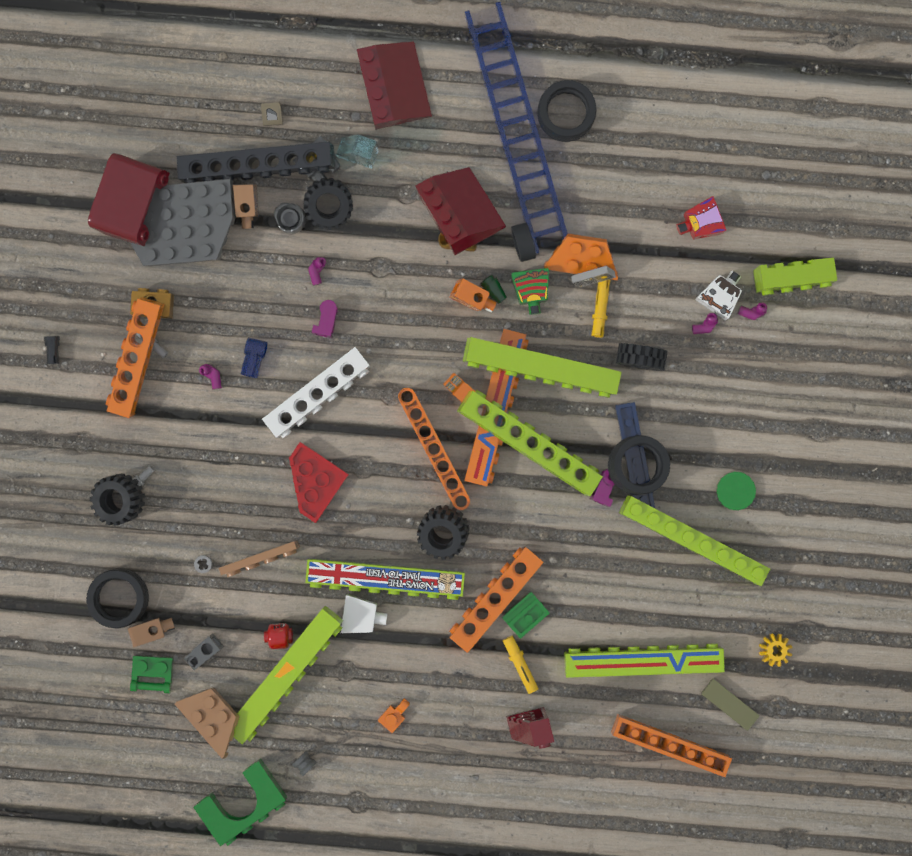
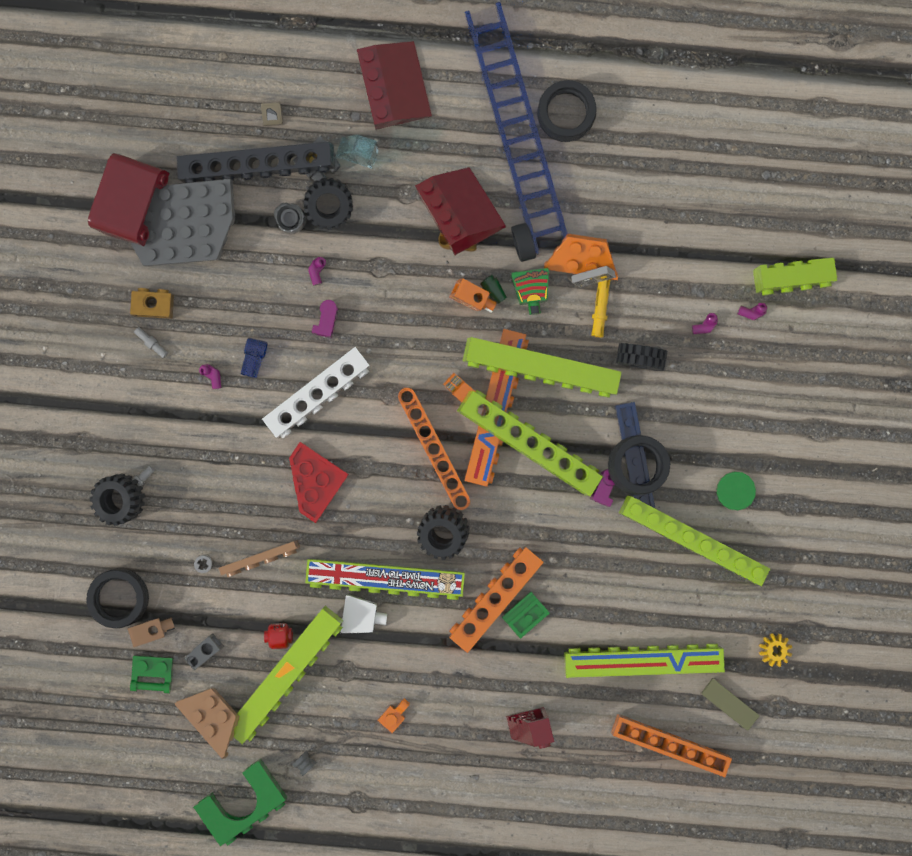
(51, 345): black pin -> none
(143, 350): orange brick -> none
(246, 195): medium nougat torso -> none
(518, 660): yellow pin -> none
(702, 220): torso -> none
(721, 295): white torso -> none

